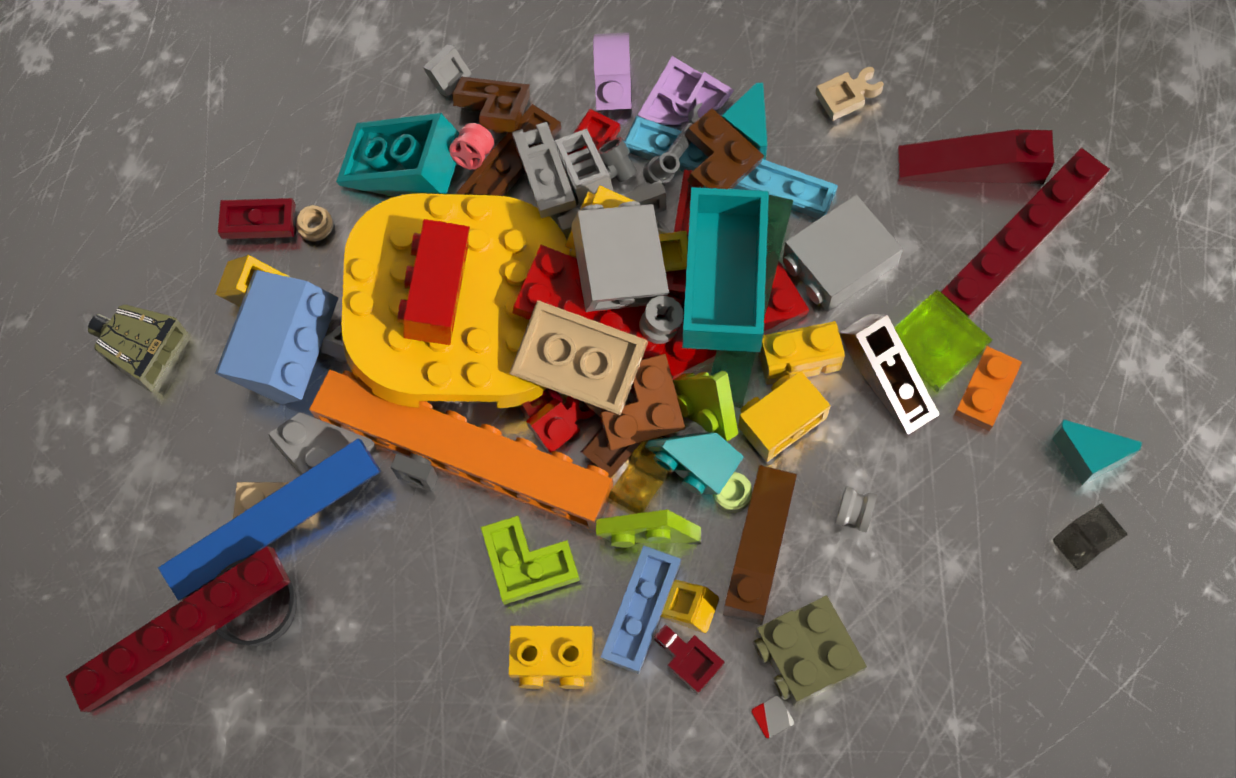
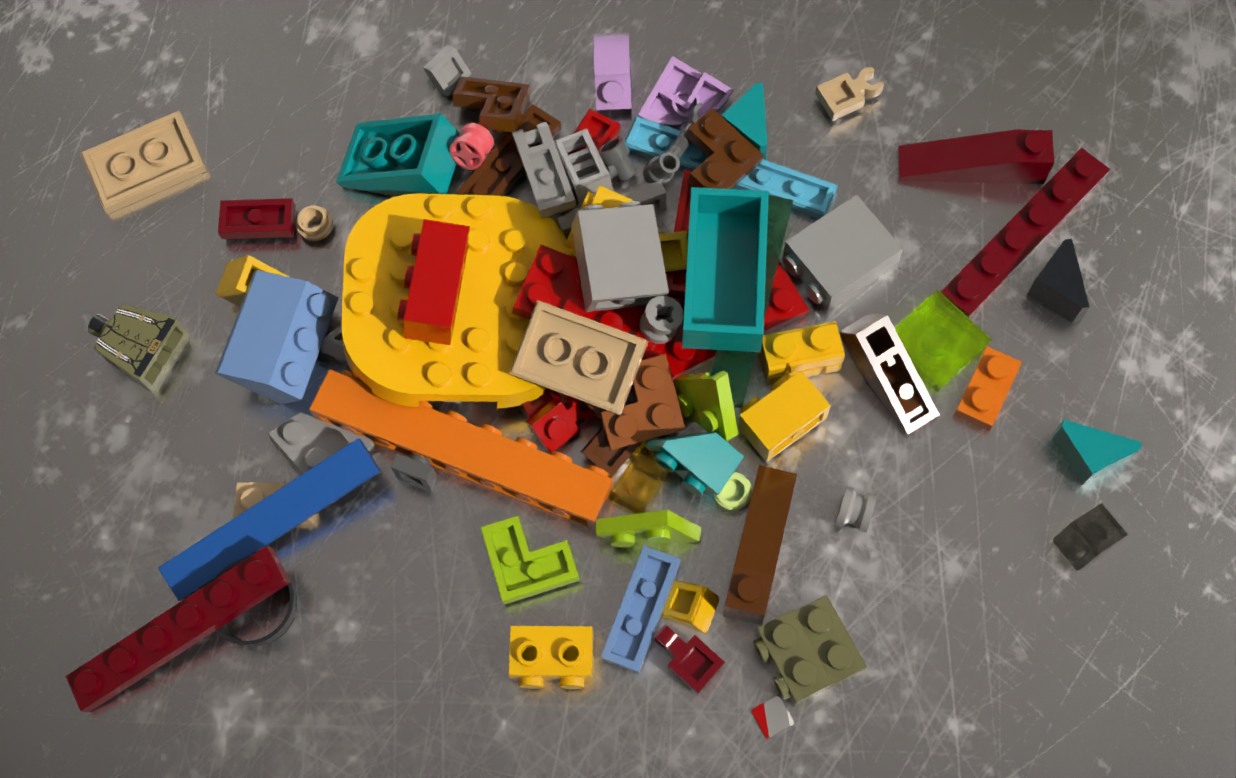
(143, 162): none -> tan tile
(1061, 284): none -> black slope

